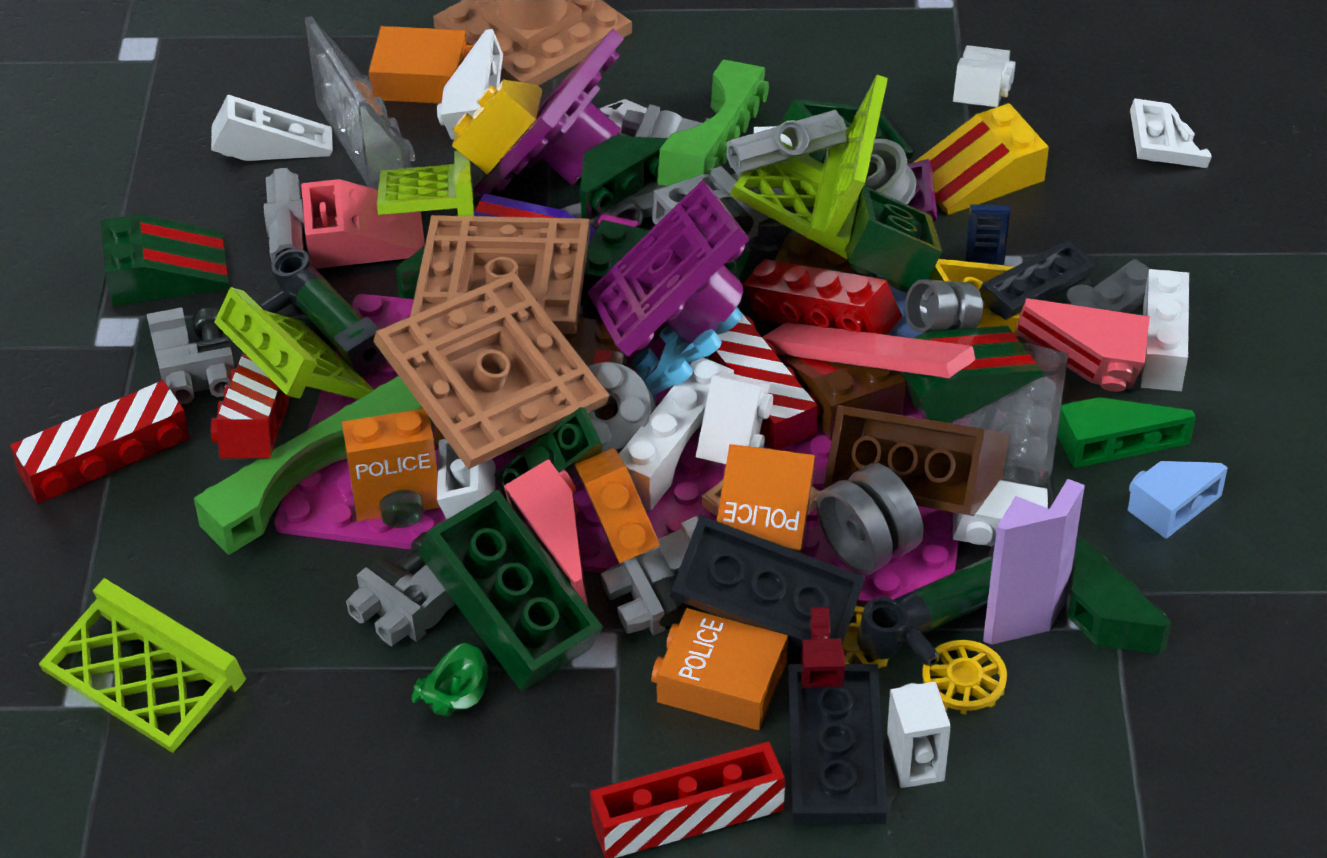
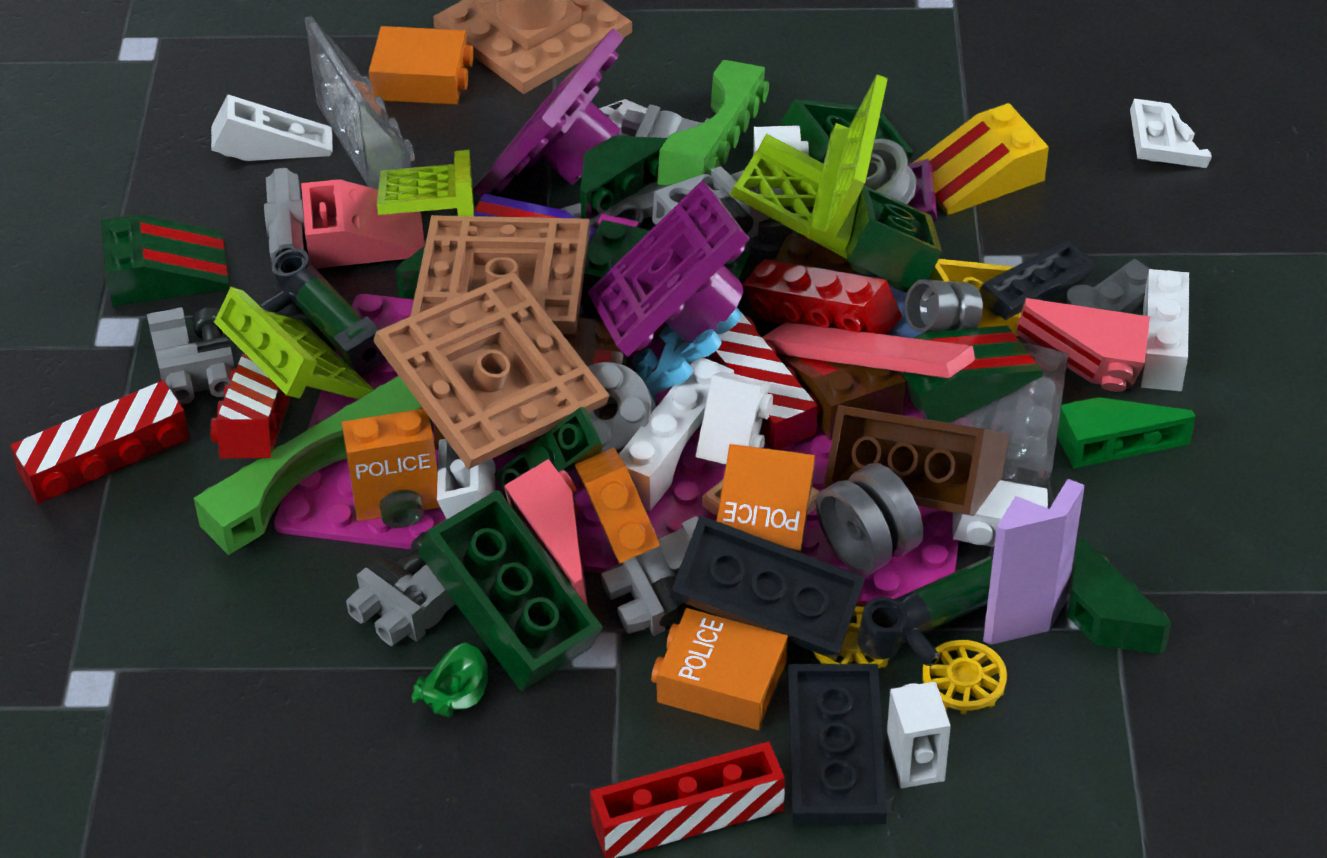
(169, 640): lime fence -> none
(470, 80): white slope -> none
(497, 123): yellow slope -> none
(767, 149): light grey piece -> none
(822, 657): dark red piece -> none
(983, 76): white arch -> none
(984, 242): dark blue slope -> none
(1175, 493): light blue slope -> none

